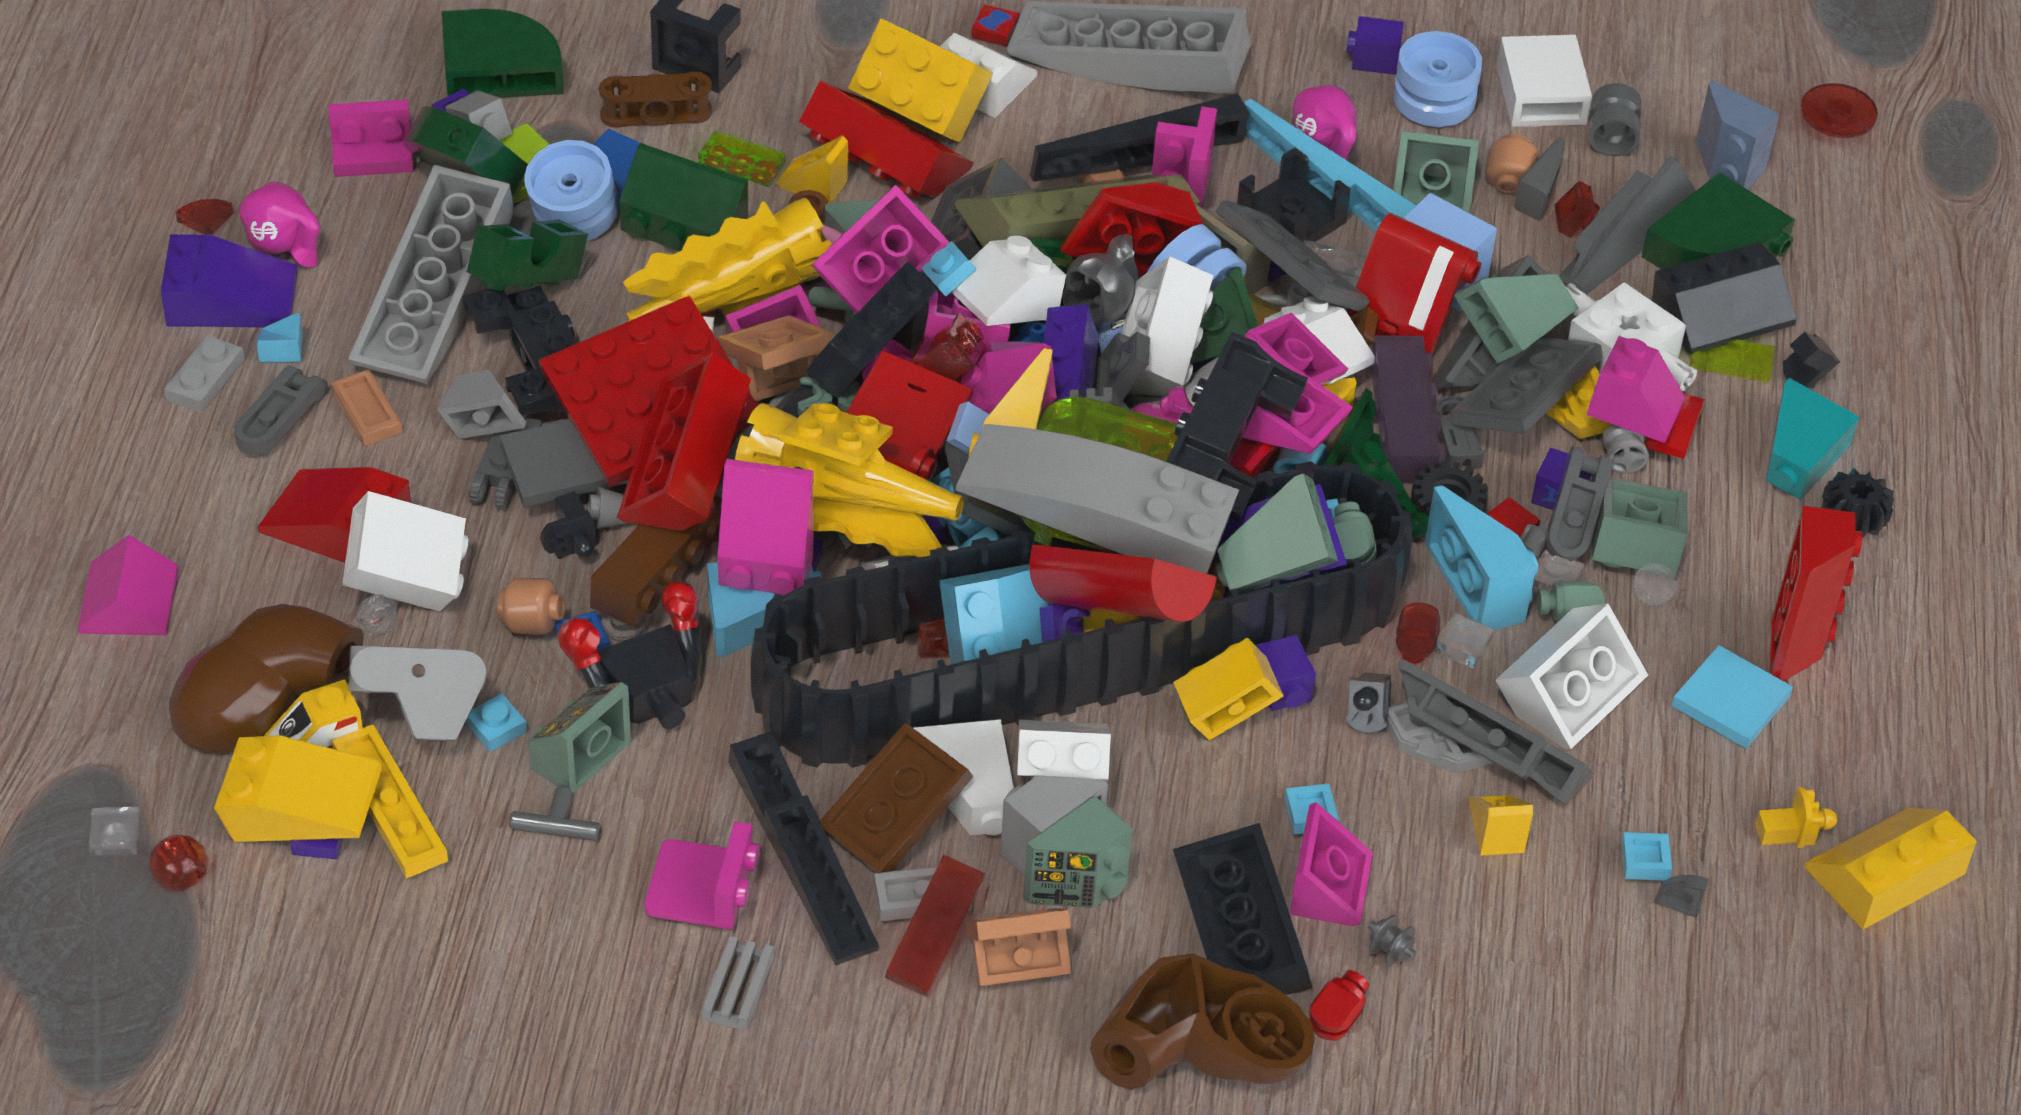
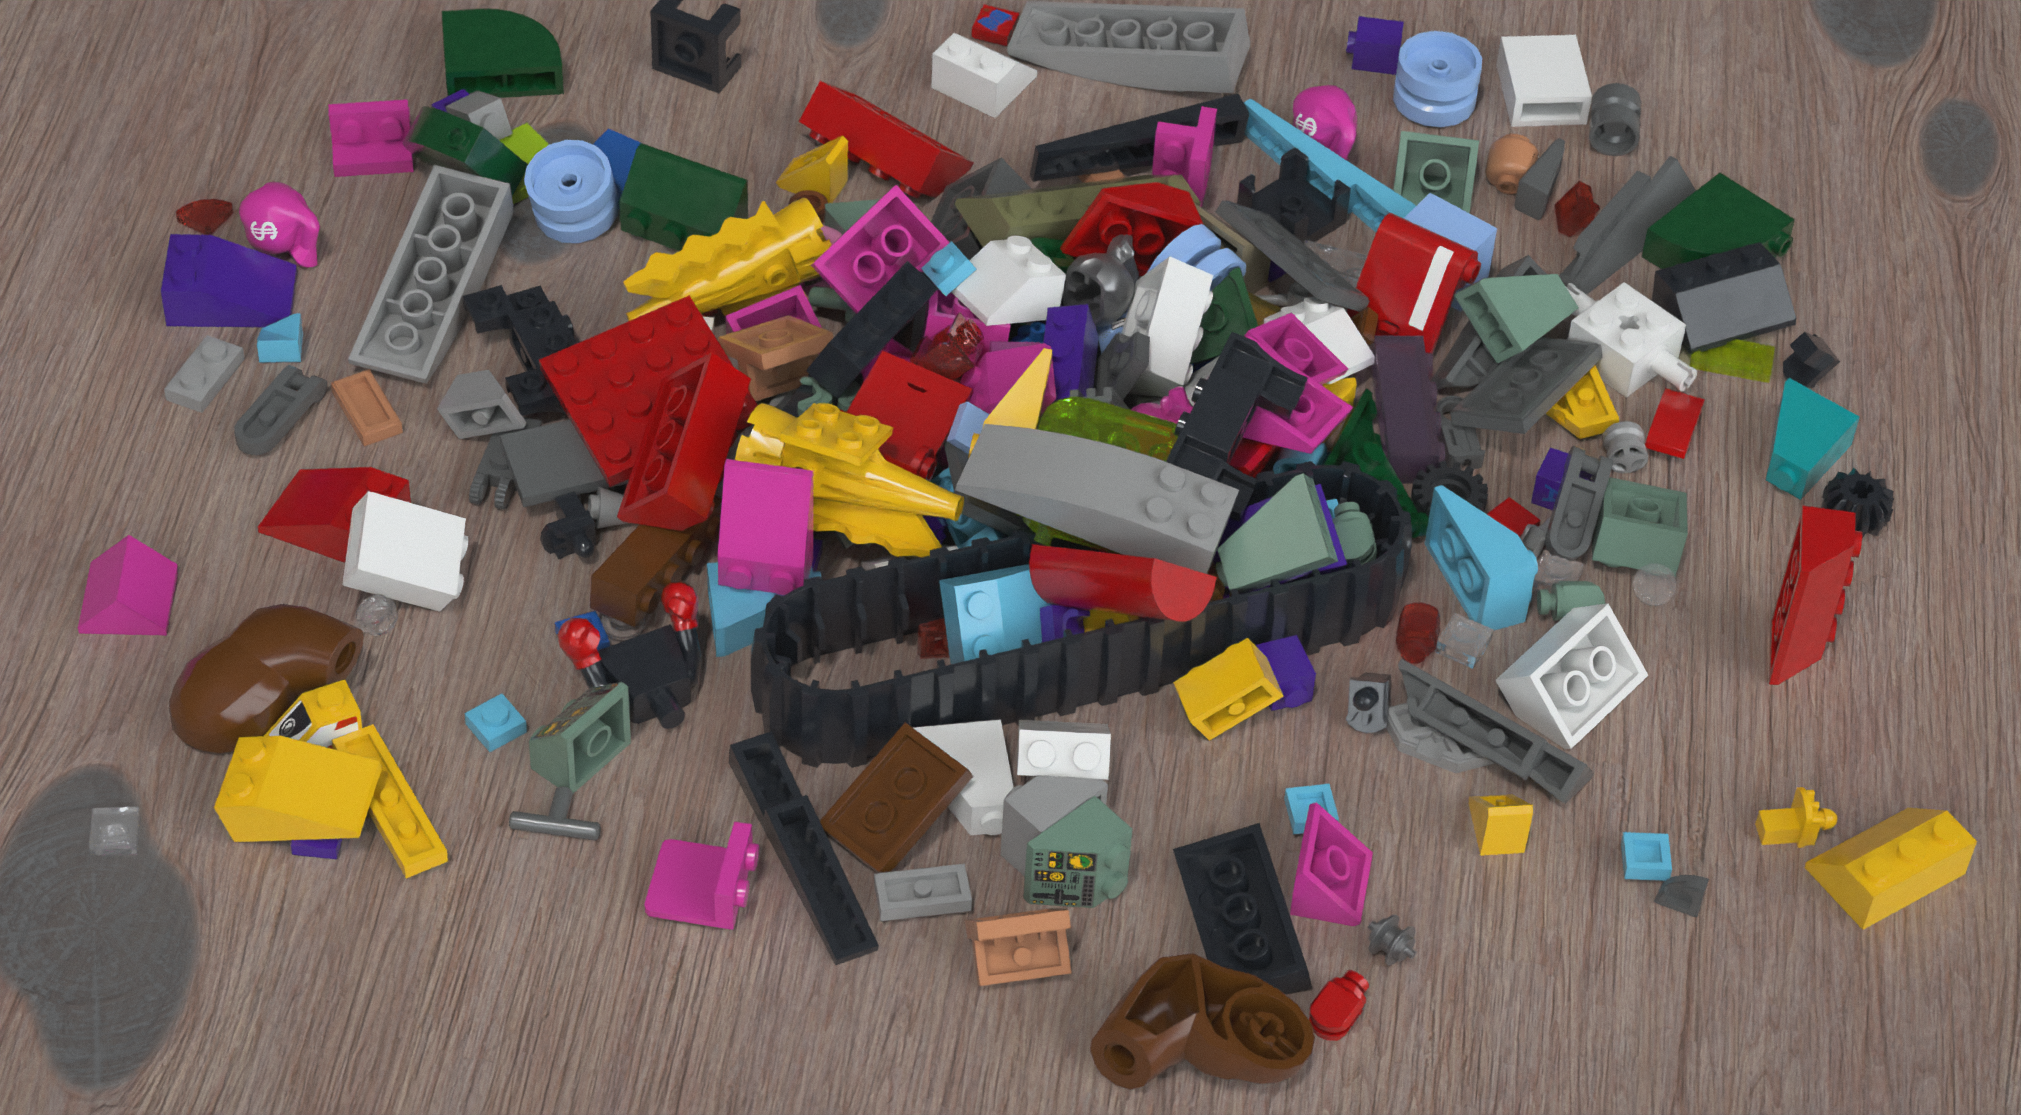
(178, 862): clear red piece -> none
(431, 704): light grey piece -> none
(509, 257): dark green arch -> none
(530, 606): nougat head -> none
(655, 99): reddish brown piece -> none
(742, 158): clear neon green tile -> none
(747, 953): light grey tile -> none
(920, 80): yellow brick -> none
(934, 925): clear red tile -> none
(1637, 391): dark pink slope -> none
(1732, 696): medium azure tile -> none
(1735, 135): sand blue slope -> none
(1839, 110): clear red dish -> none

